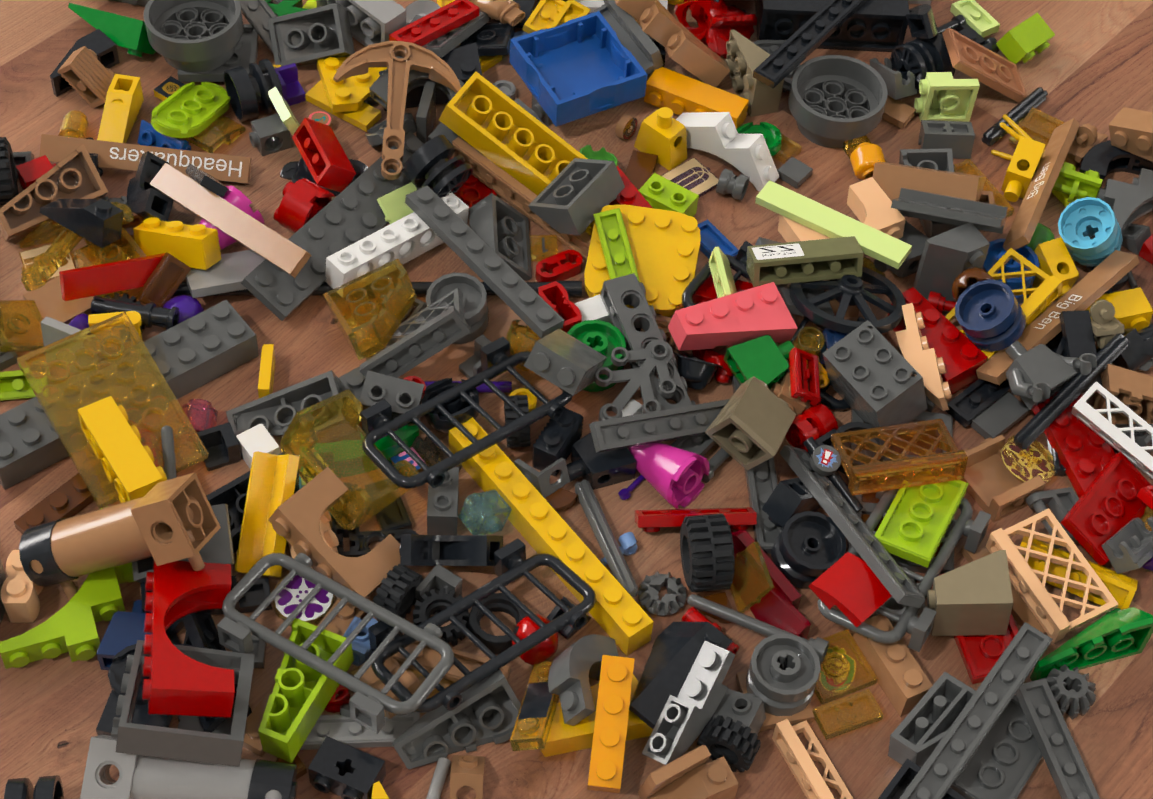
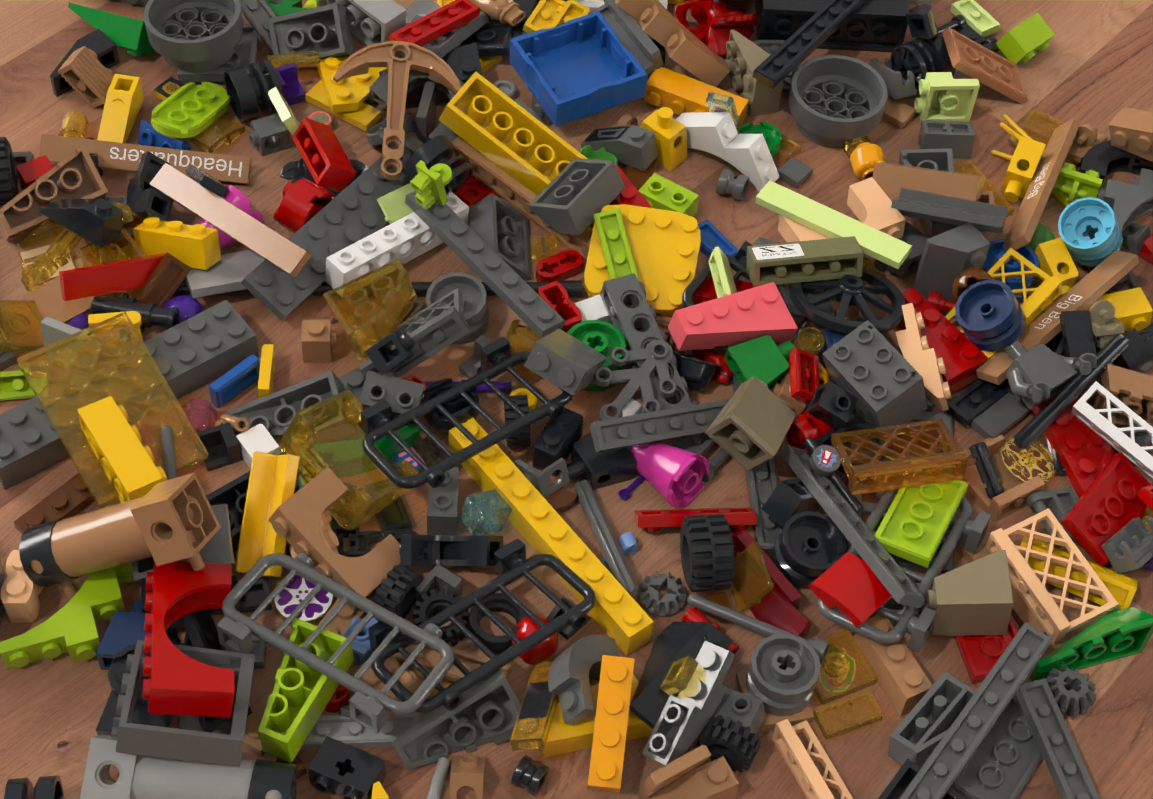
(234, 381): none -> blue tile
(238, 424): none -> medium nougat arm
(302, 60): none -> clear yellow pin
(318, 341): none -> medium nougat brick
(382, 355): none -> black brick
(431, 183): none -> lime hips
(530, 775): none -> black wheel
(628, 143): none -> dark grey slope
(679, 675): none -> clear yellow tile
(693, 177): piece -> none
(722, 103): none -> clear light blue tile
(832, 405): none -> black brick
(986, 469): none -> black axle
(1017, 114): black axle -> none

